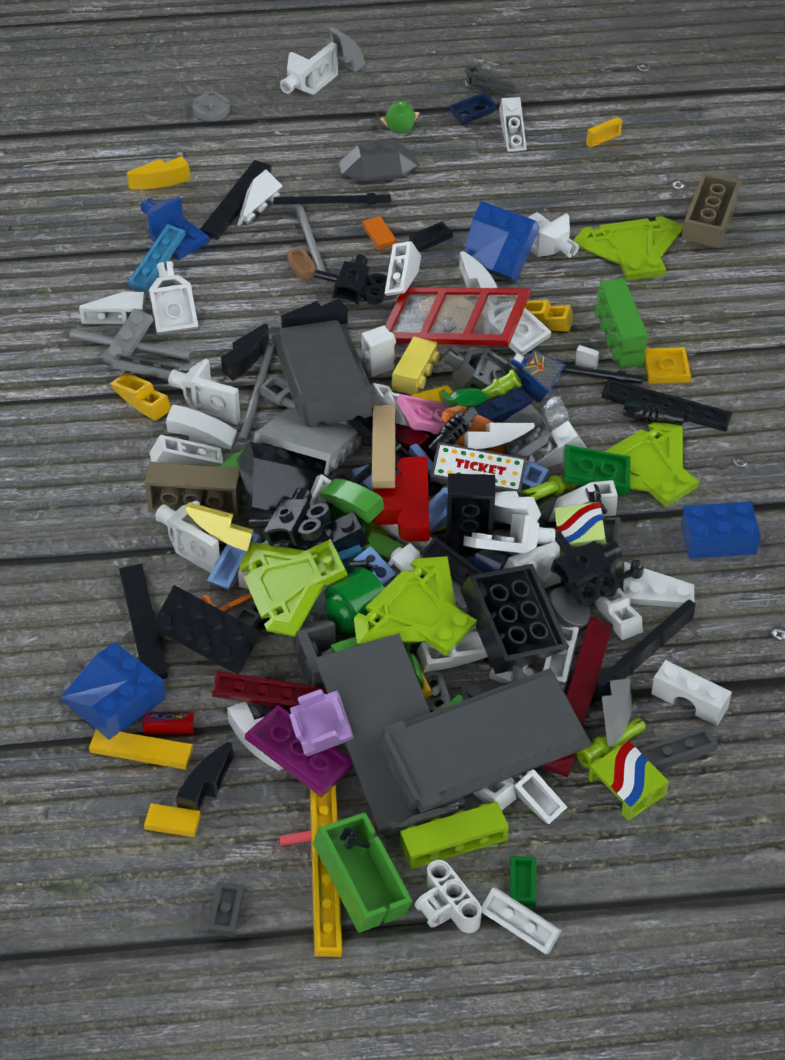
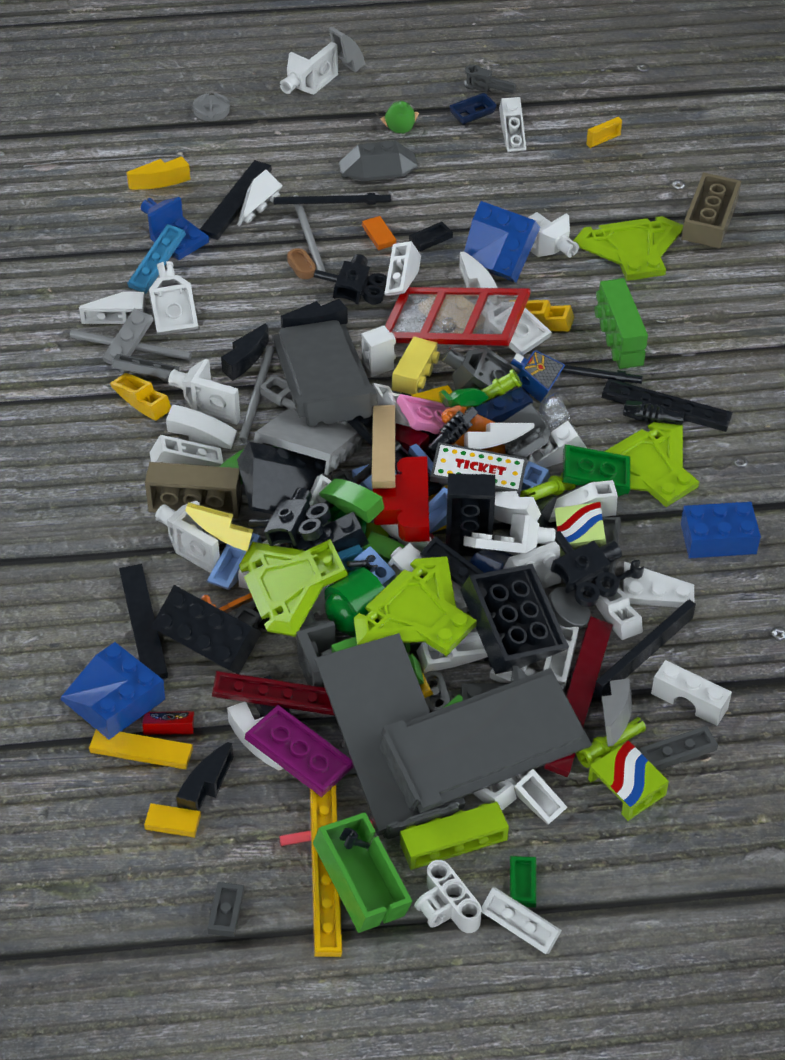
(320, 721): lavender panel -> none
(587, 357): white tile -> none
(595, 496): black hand -> none
(667, 365): yellow tile -> none

